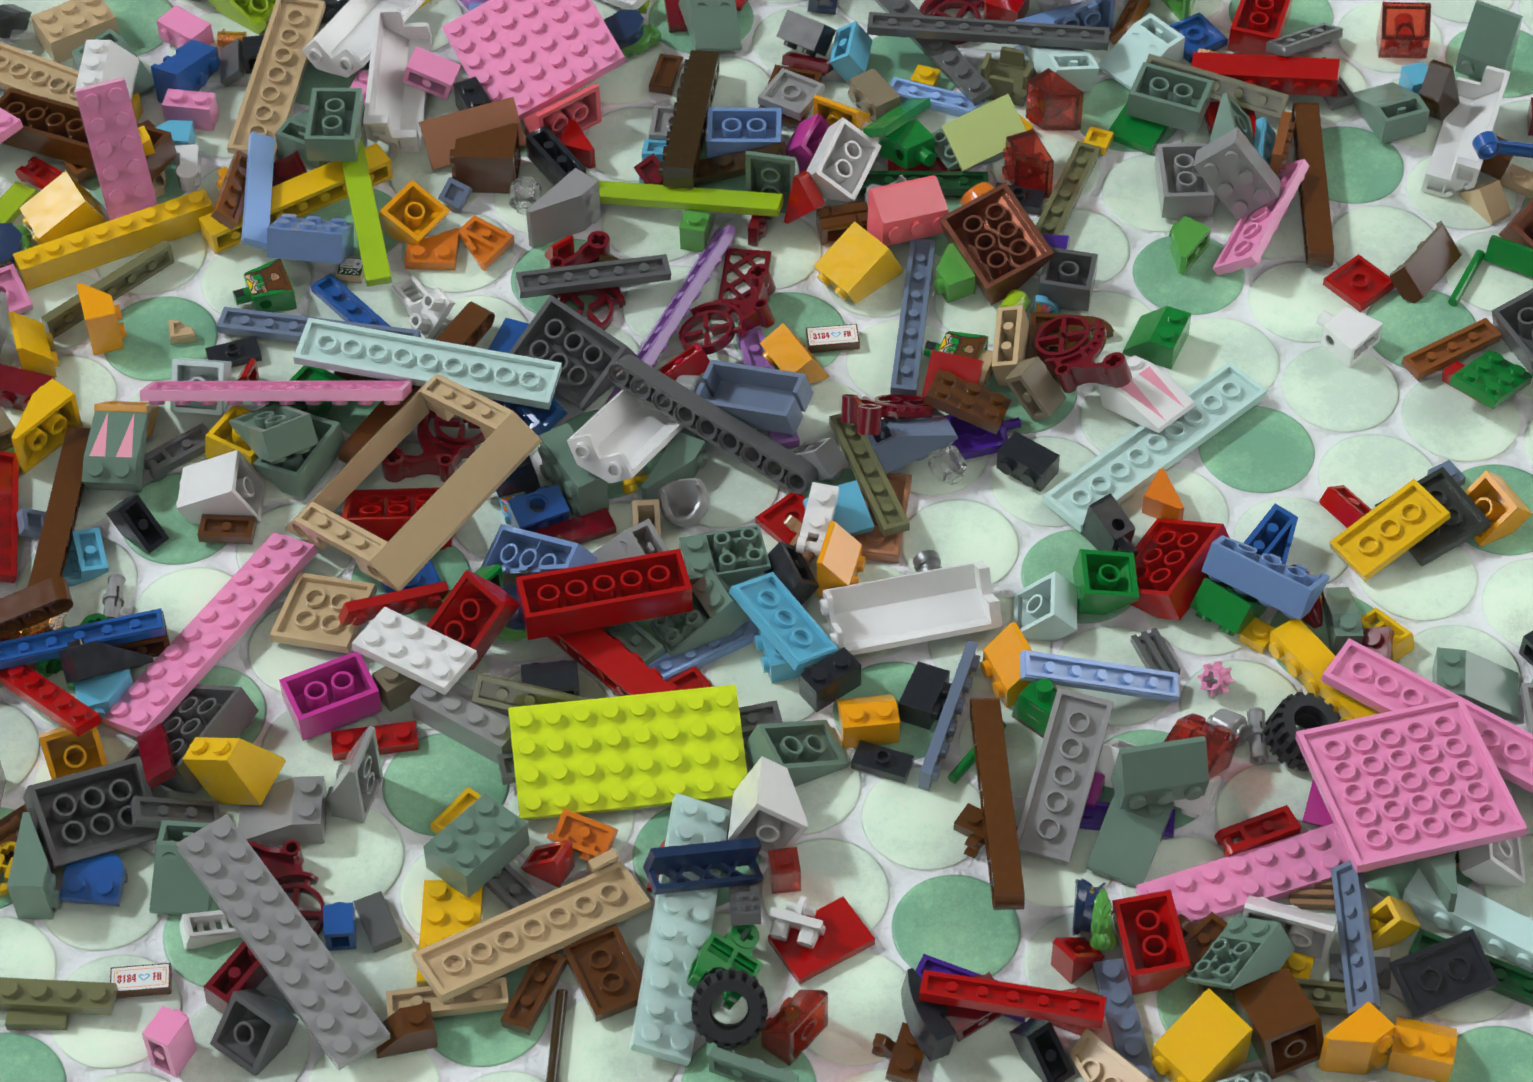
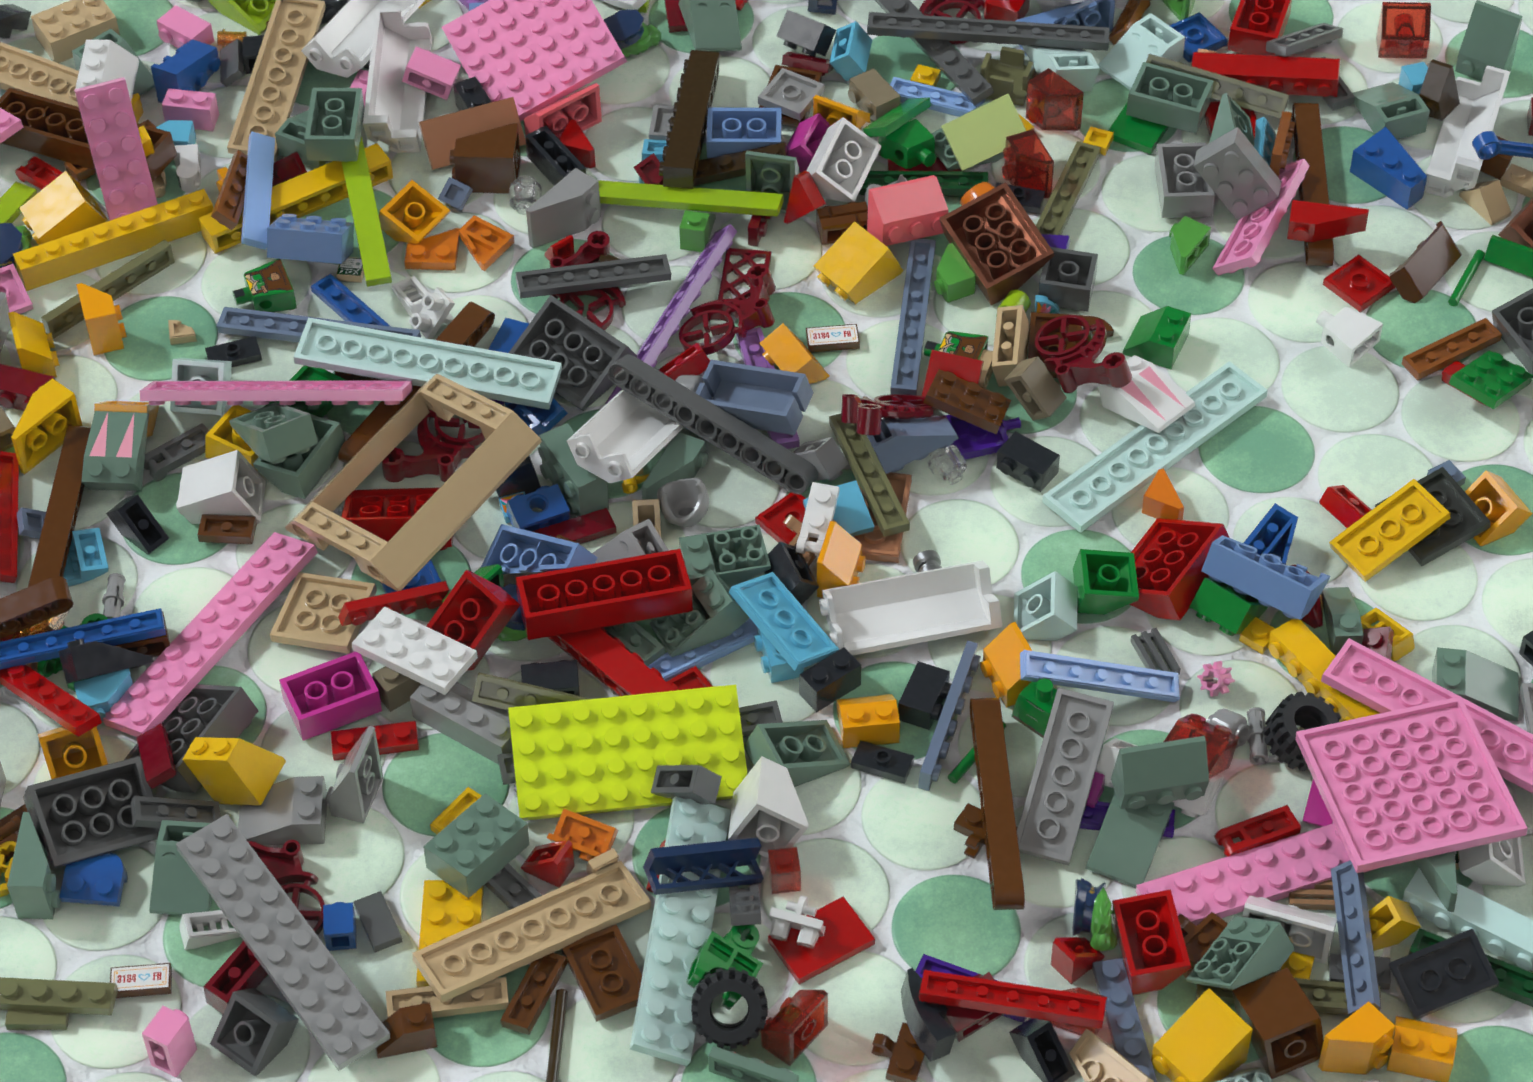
(250, 372): red slope -> none
(666, 74): reddish brown tile -> none
(686, 782): none -> dark grey slope
(1109, 527): black torso -> none
(1324, 221): none -> red slope
(1389, 169): none -> blue wedge

